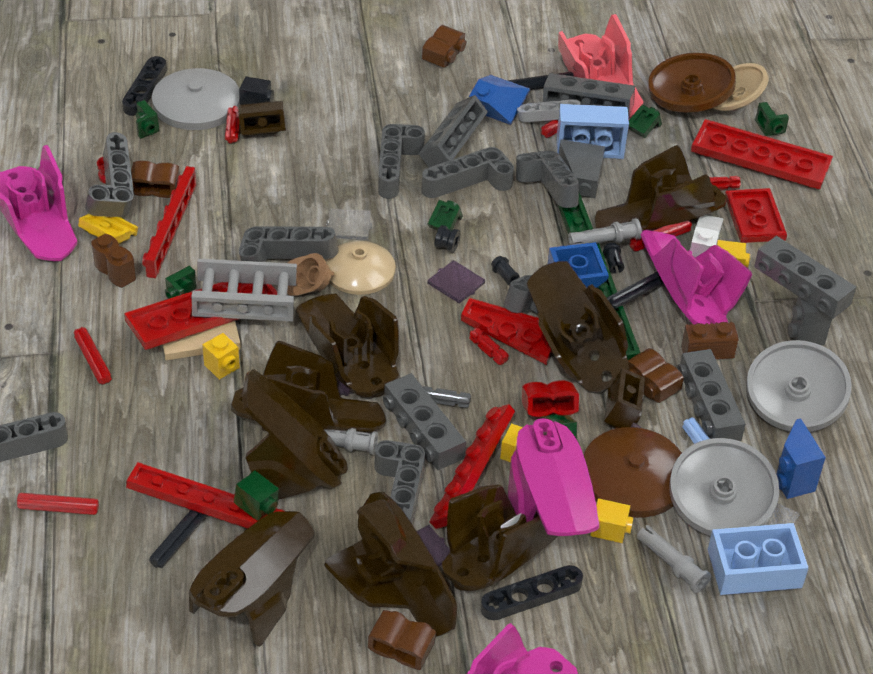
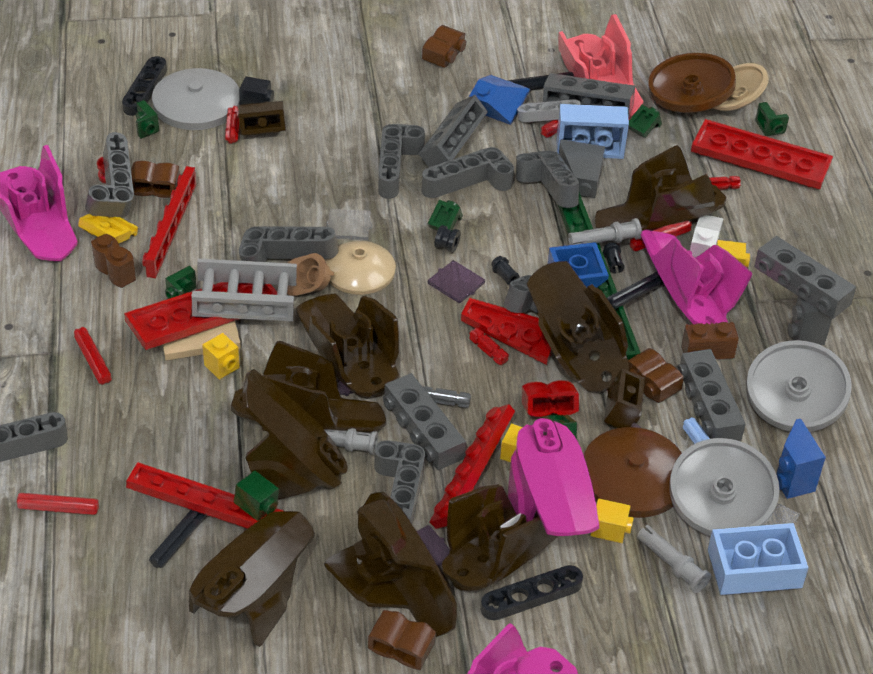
(755, 215): red tile -> none

